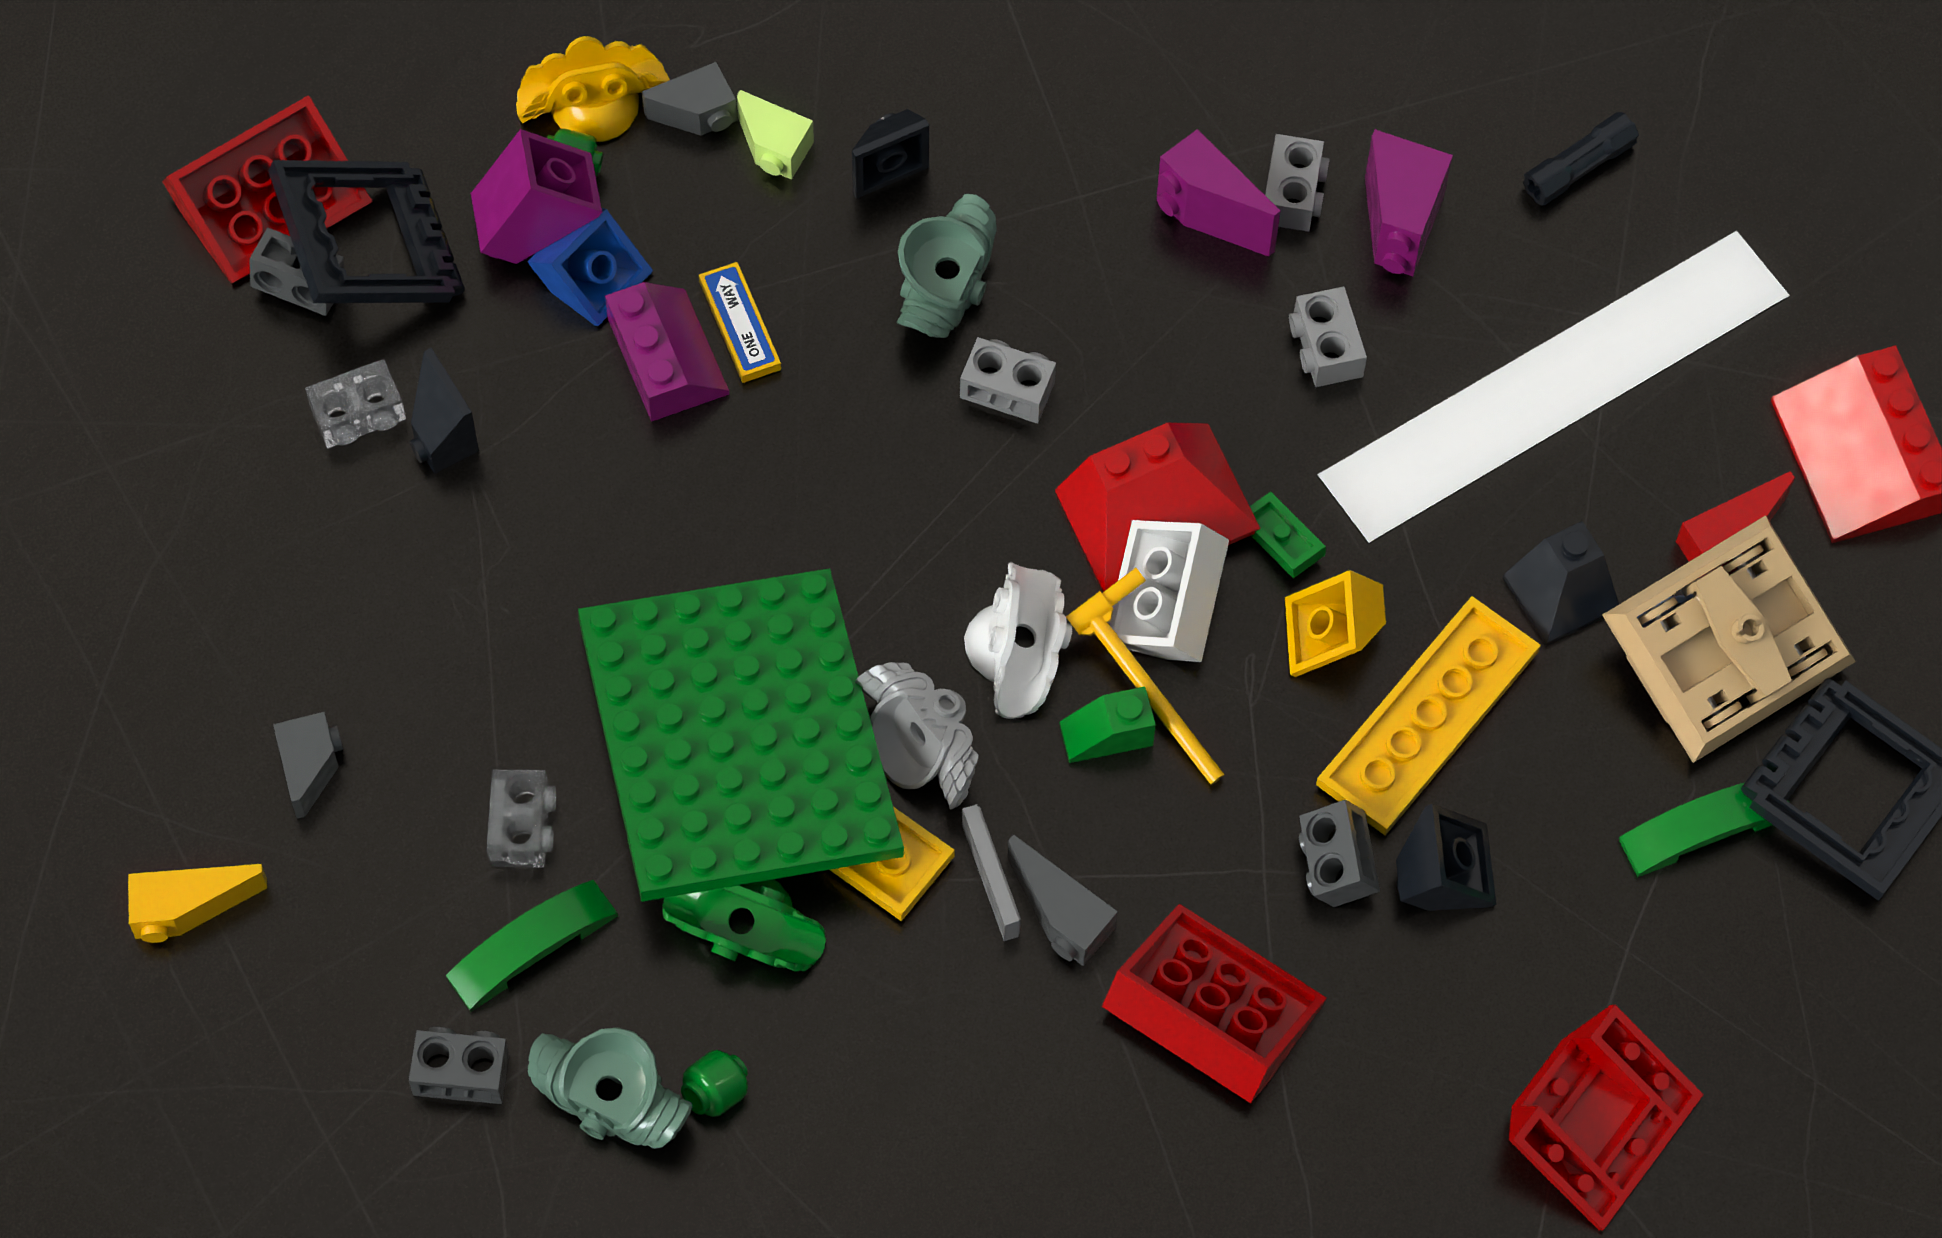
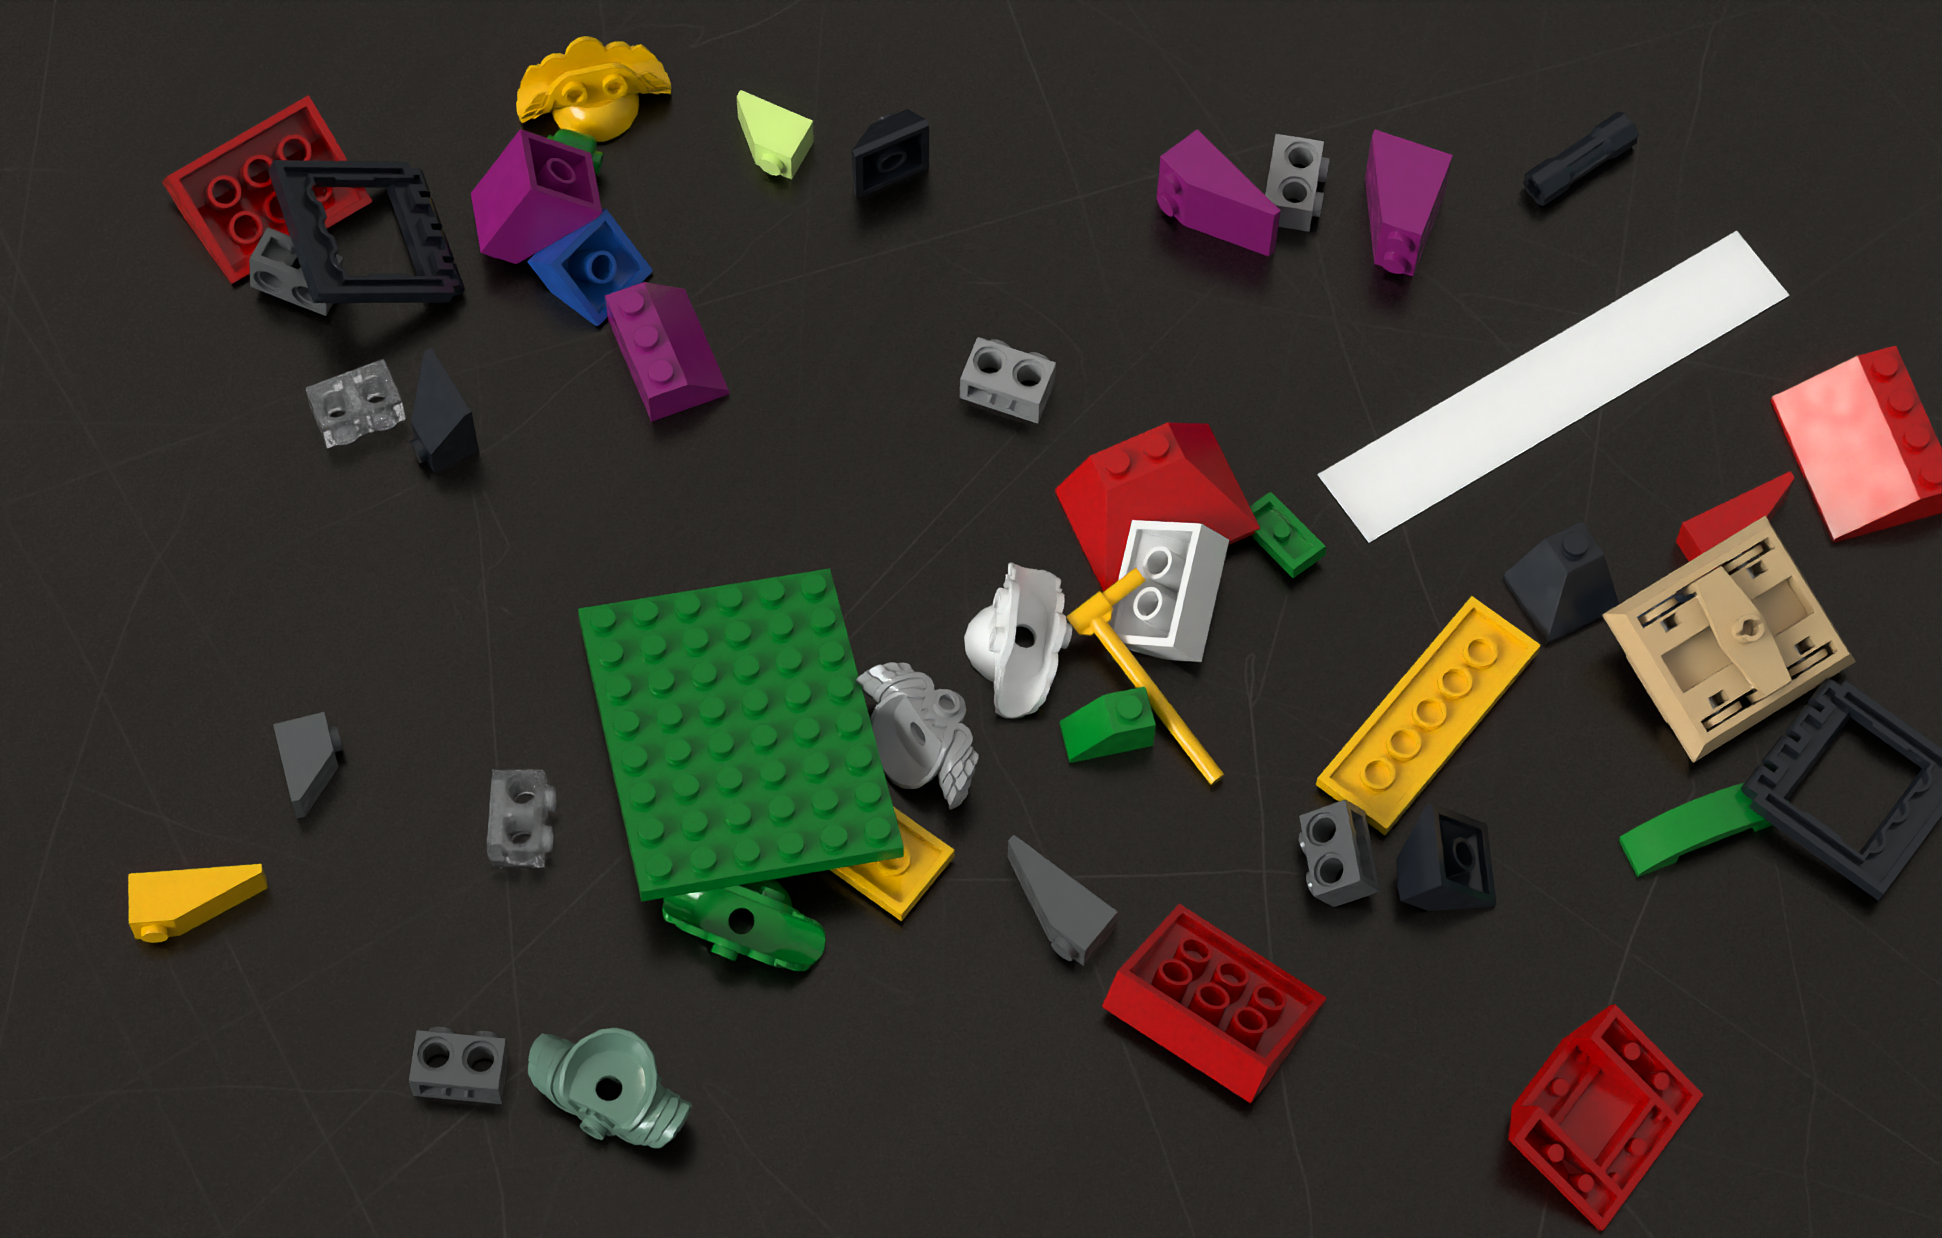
(528, 940): green slope -> none
(693, 101): dark grey slope -> none
(715, 1083): green head -> none
(739, 322): tile -> none
(963, 237): sand green piece -> none
(991, 872): light grey tile -> none
(1332, 620): yellow slope -> none
(1335, 336): light grey brick -> none

